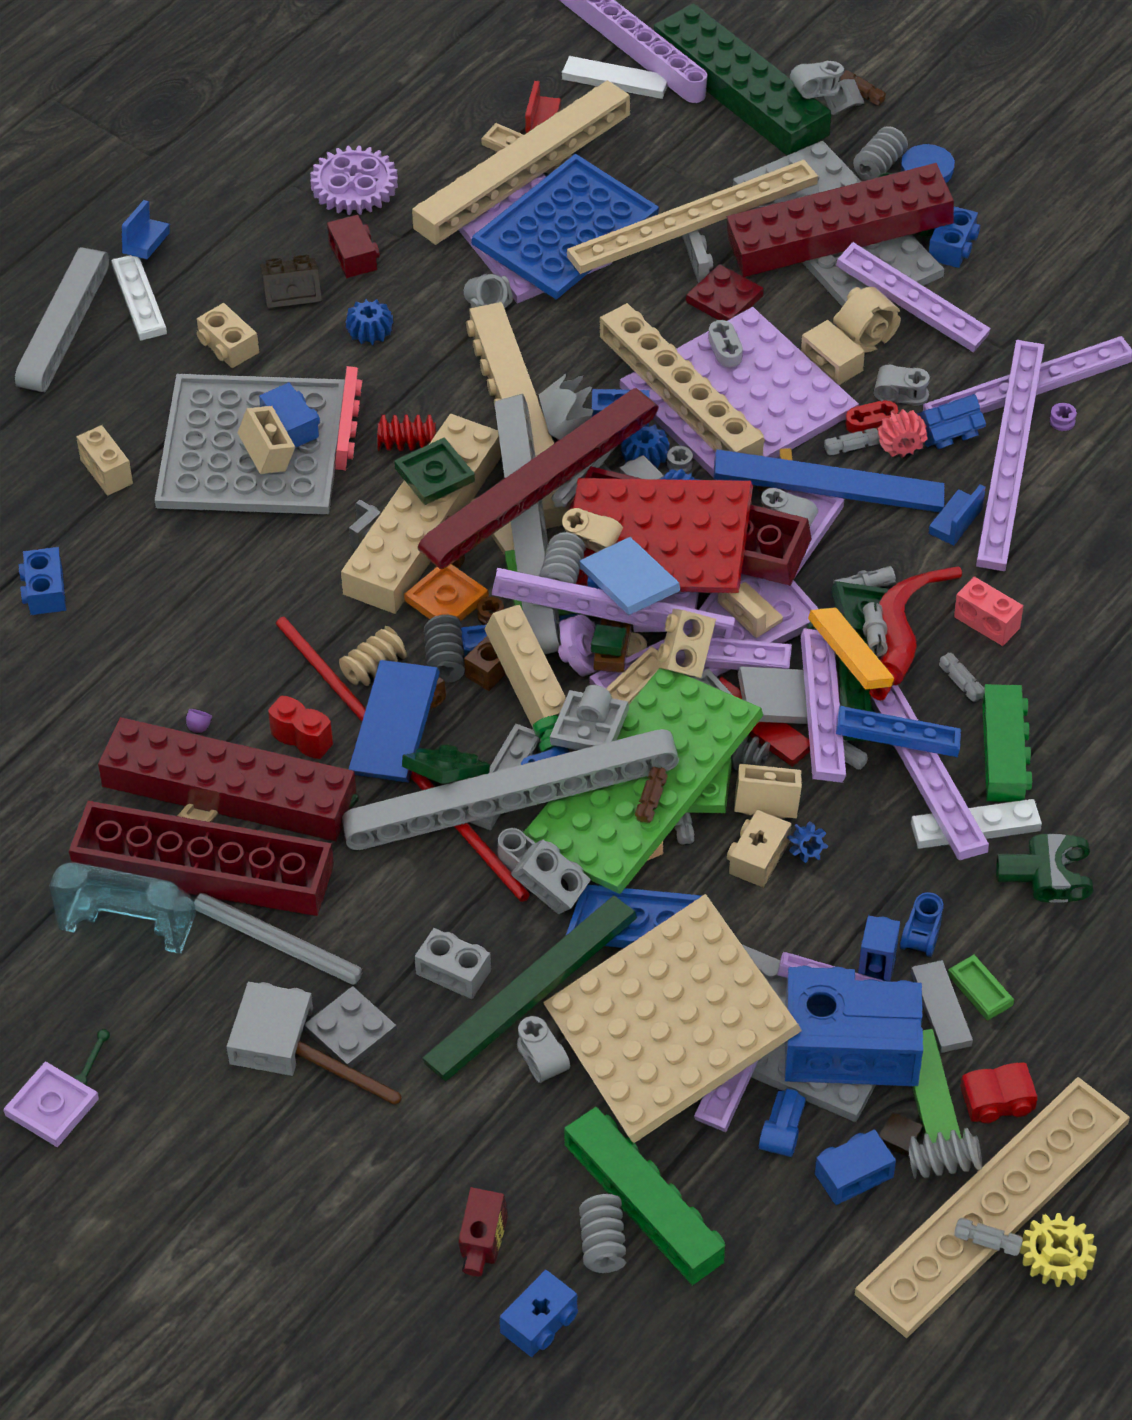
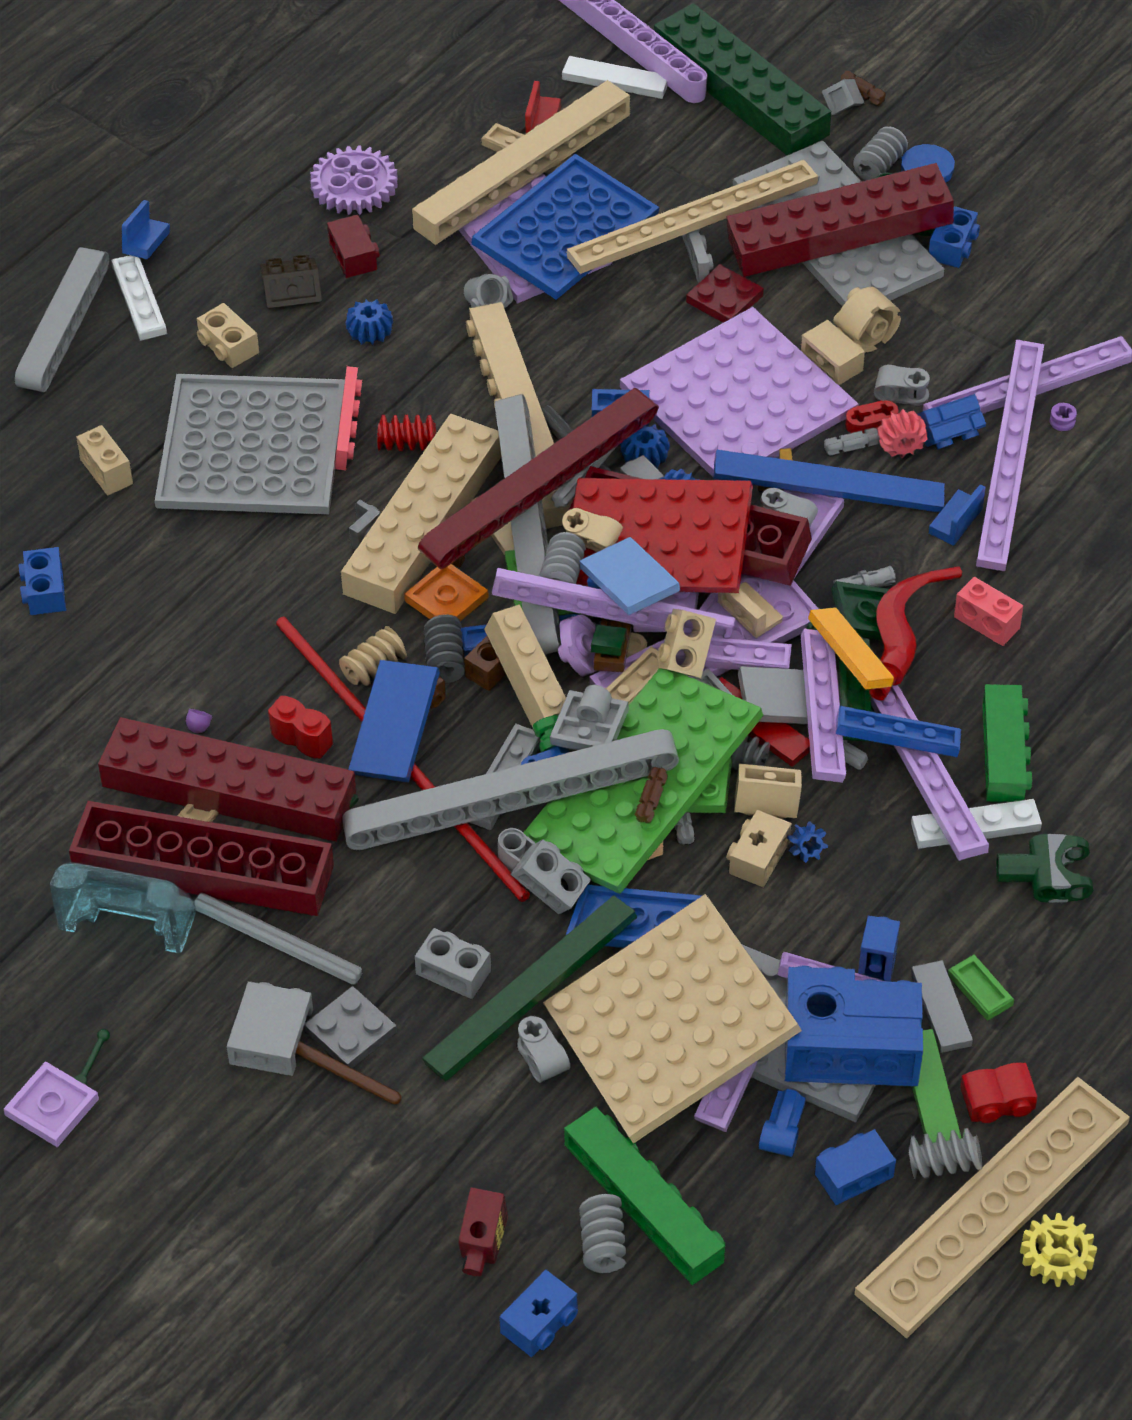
(266, 439): tan brick -> none
(293, 412): blue brick -> none
(434, 471): dark green plate -> none
(445, 764): dark green plate -> none
(486, 604): reddish brown bush -> none
(563, 407): light grey piece -> none
(677, 453): light grey bush -> none
(679, 383): tan brick -> none
(730, 342): light grey beam -> none
(817, 79): light grey piece -> none
(875, 628): light grey pin -> none
(898, 1132): dark brown tile -> none
(913, 297): lavender plate -> none
(921, 928): blue piece -> none
(962, 677): light grey axle -> none
(988, 1236): light grey axle -> none

